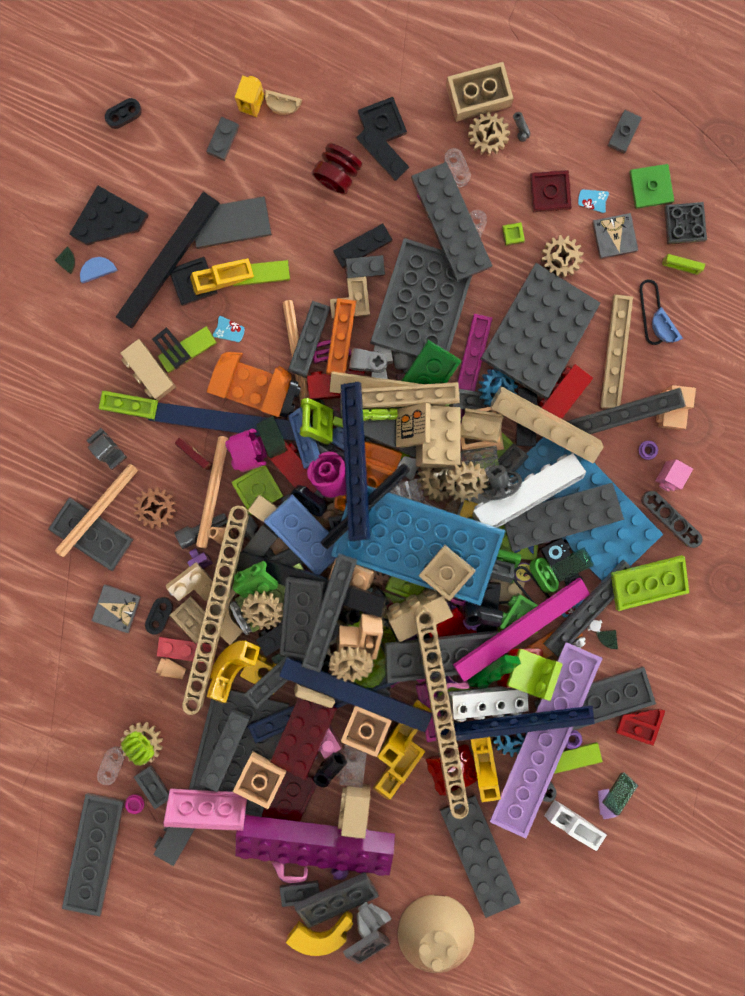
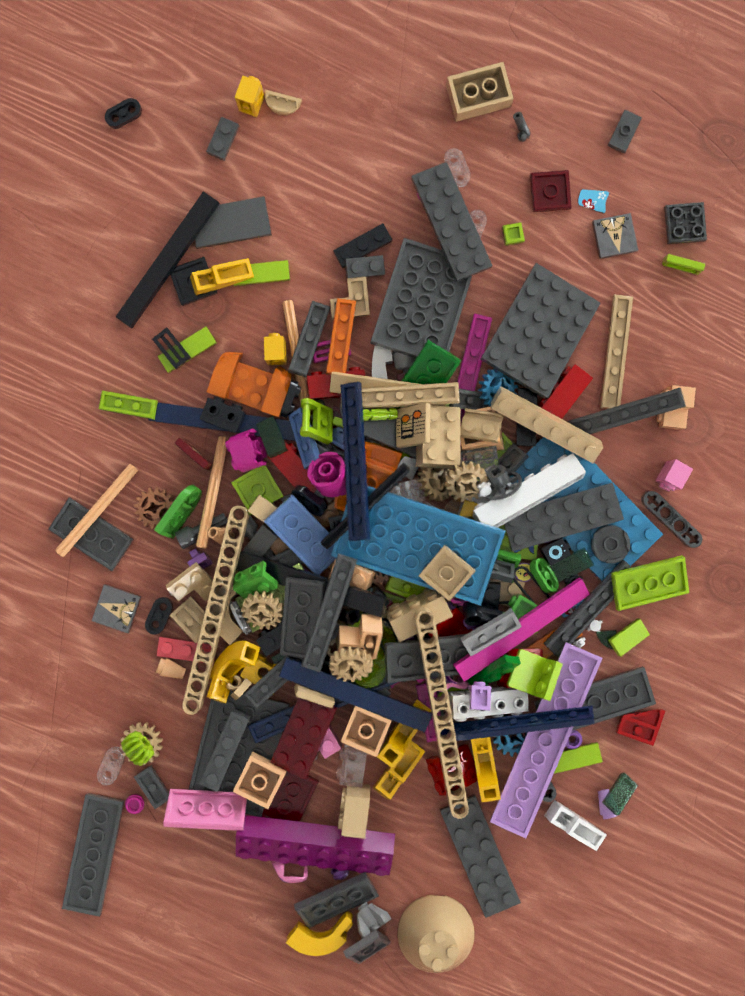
(66, 260): clear green tile -> none
(96, 268): medium blue tile -> none
(105, 449): dark grey pin -> none
(107, 218): black plate -> none
(147, 370): tan brick -> none
(172, 843): dark grey brick -> none
(179, 511): none -> bright green tile
(223, 415): none -> black brick
(228, 330): medium azure sticker -> none
(240, 688): none -> tan tile
(275, 349): none -> yellow brick
(297, 892): dark grey plate -> none
(329, 769): black piece -> none
(337, 168): dark red wheel -> none
(364, 361): light grey piece -> none
(382, 152): black plate -> none
(384, 119): black plate -> none
(480, 130): tan gear -> none
(480, 696): none -> lavender bracket
(484, 489): none -> white piece
(491, 632): none -> light grey plate
(570, 255): tan gear -> none
(610, 544): none -> dark grey tile
(629, 637): none -> lime tile
(643, 309): black piece -> none
(651, 186): bright green plate -> none
(654, 450): medium lavender plate -> none
(664, 328): medium blue tile -> none

